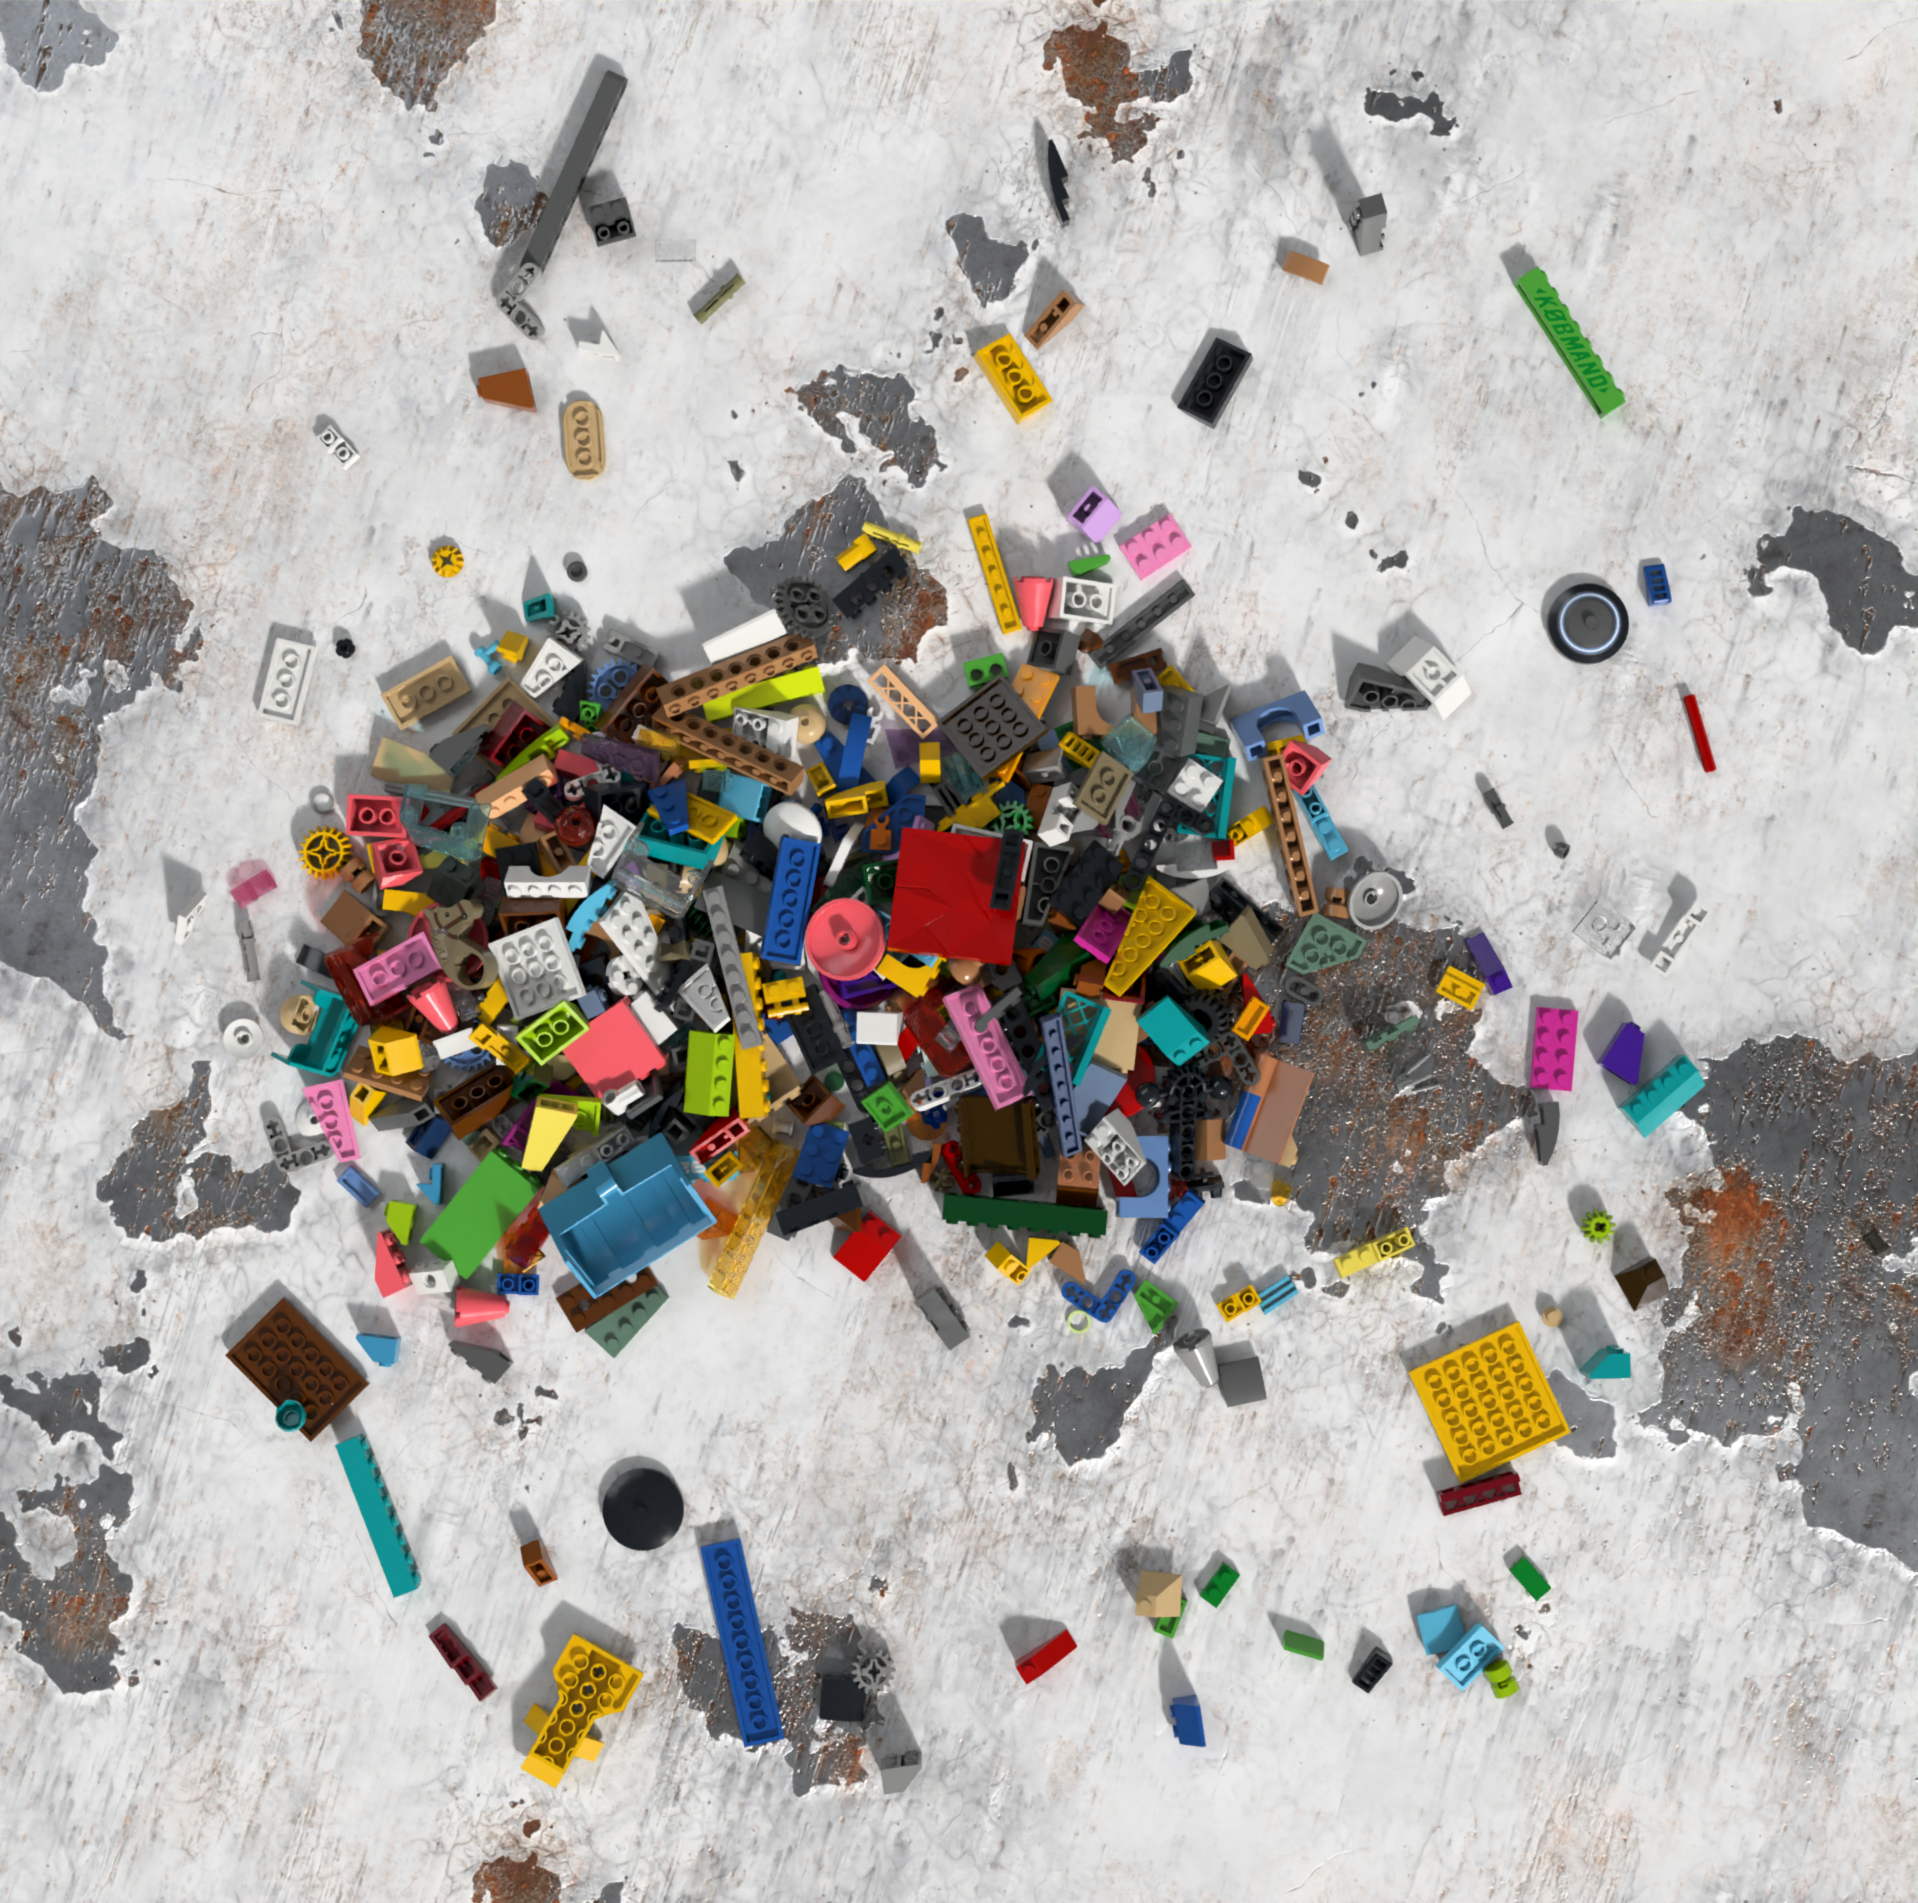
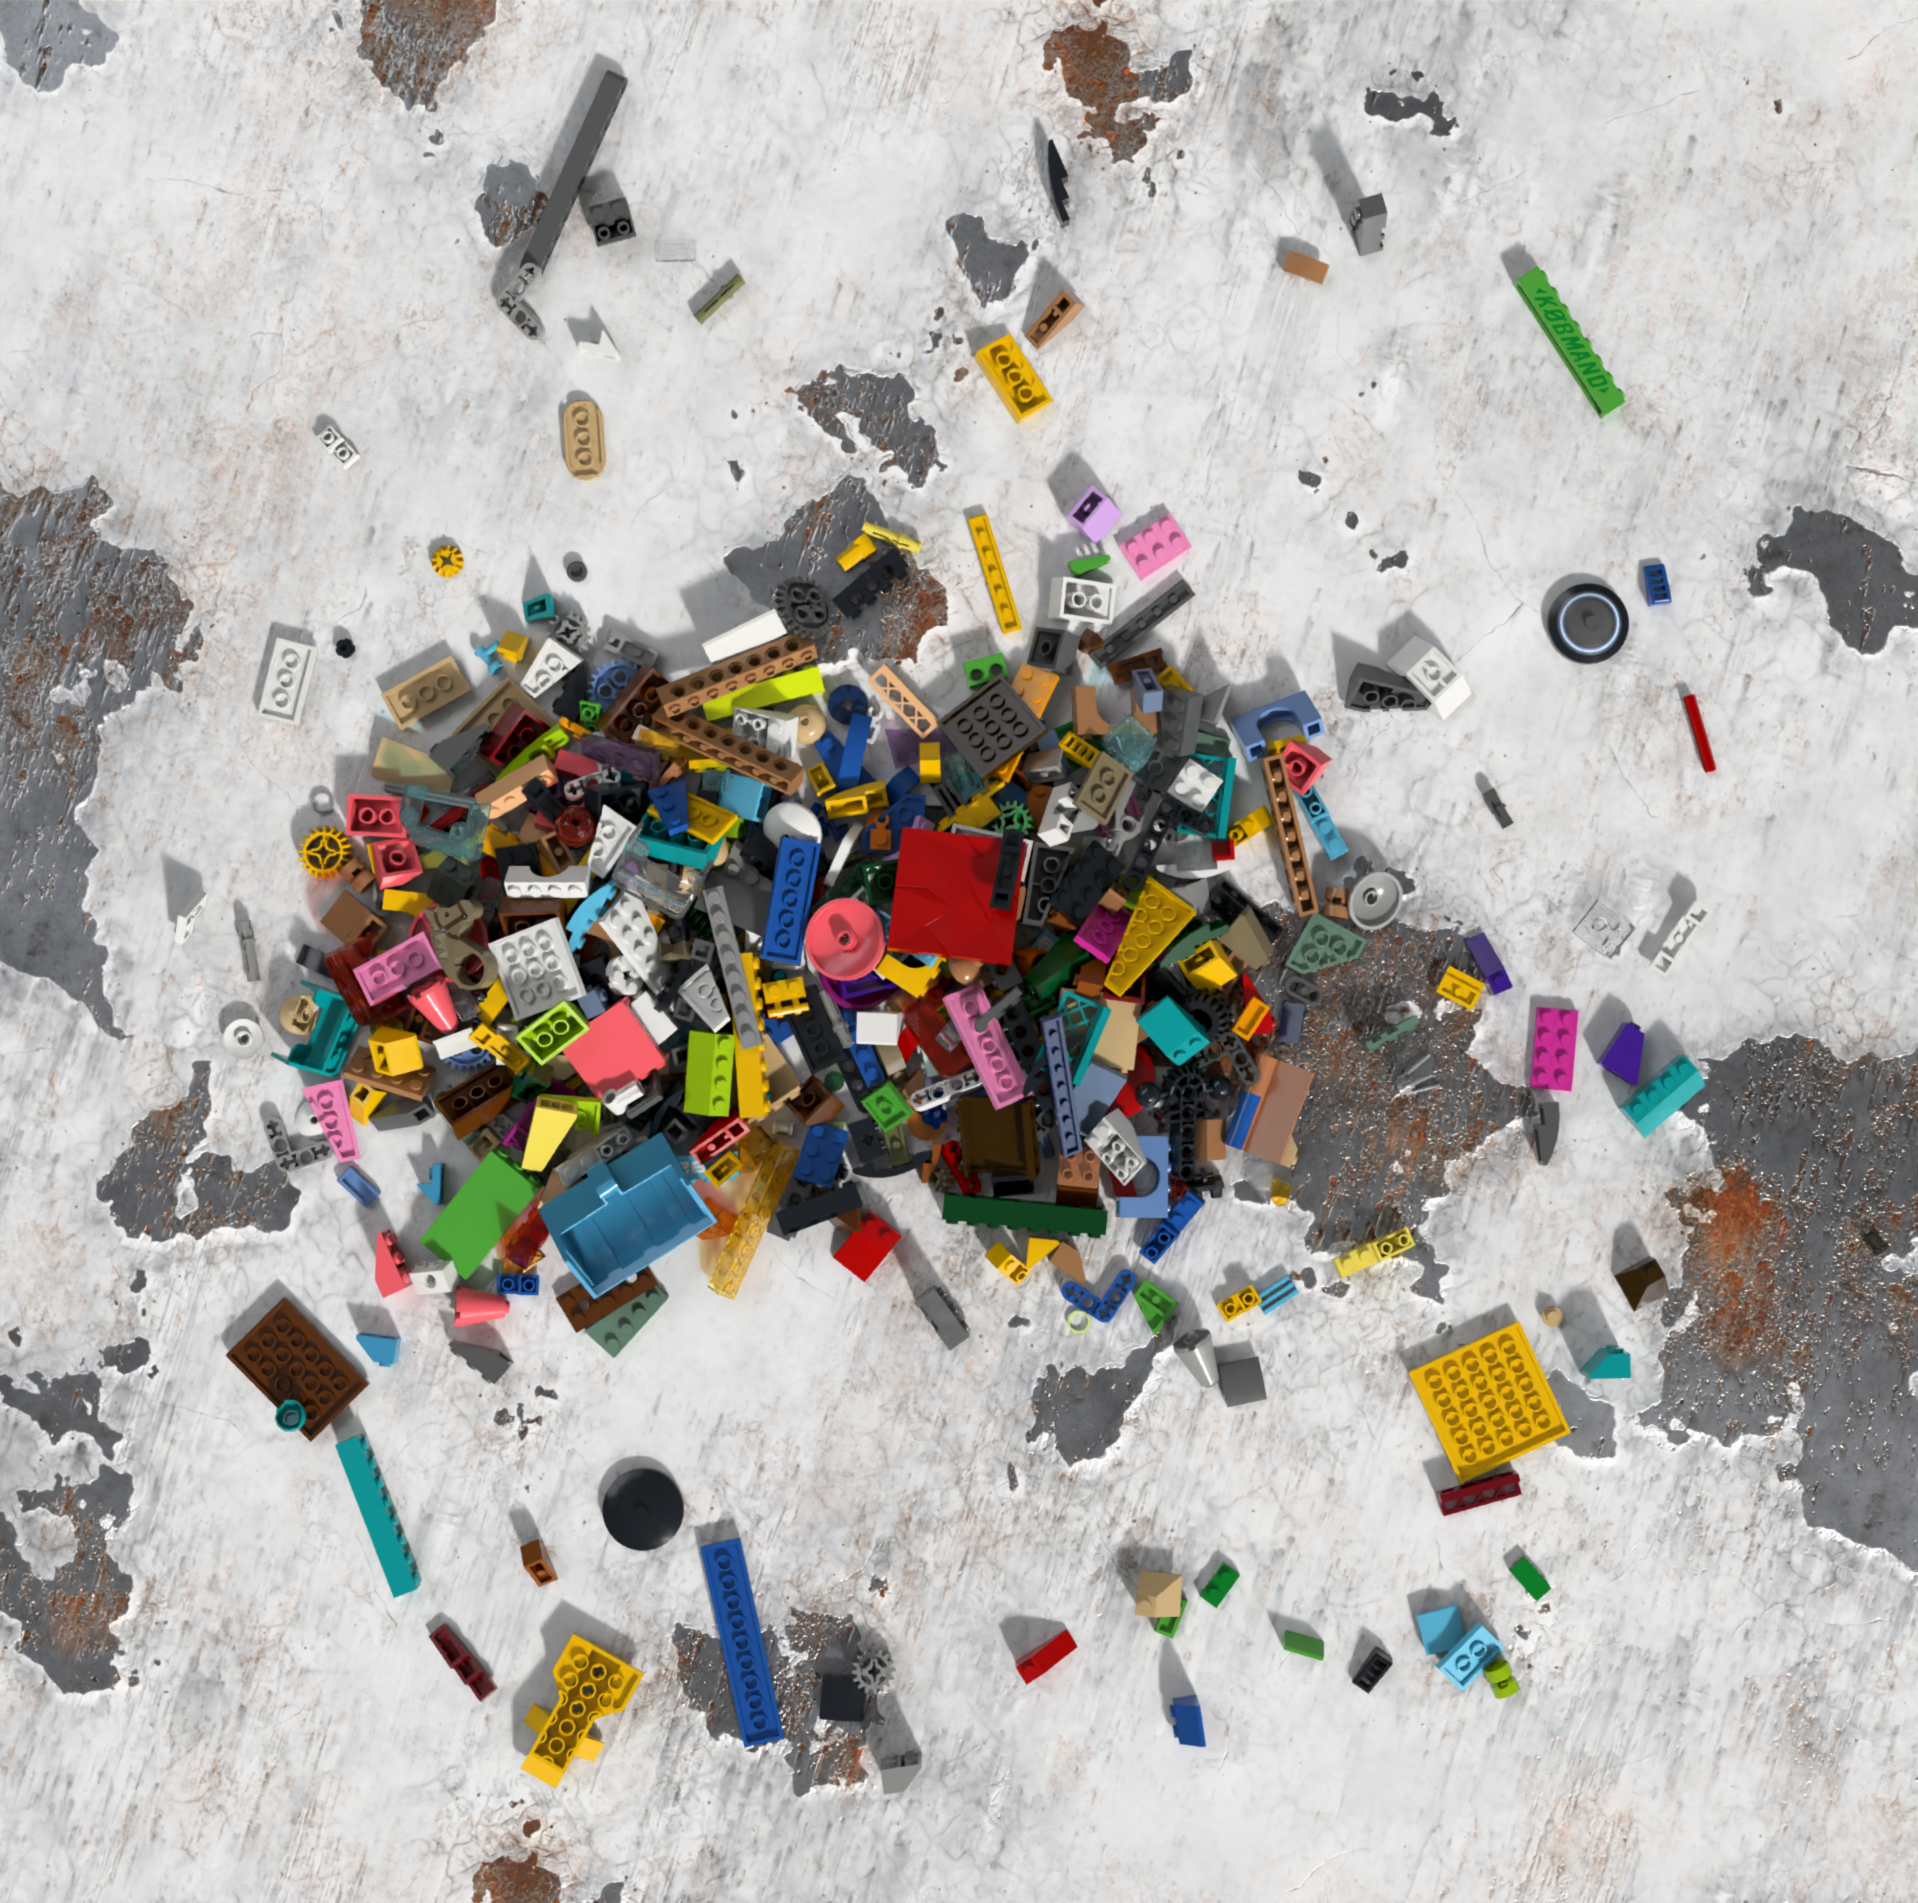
(253, 889): clear pink slope -> none
(401, 1219): lime slope -> none
(428, 1137): dark blue panel -> none
(429, 1057): clear bracket -> none
(508, 390): dark orange slope -> none
(1033, 599): coral cone -> none
(1124, 860): light orange hair -> none
(1215, 382): black slope -> none
(1562, 850): dark grey hinge -> none
(1605, 1226): lime gear -> none

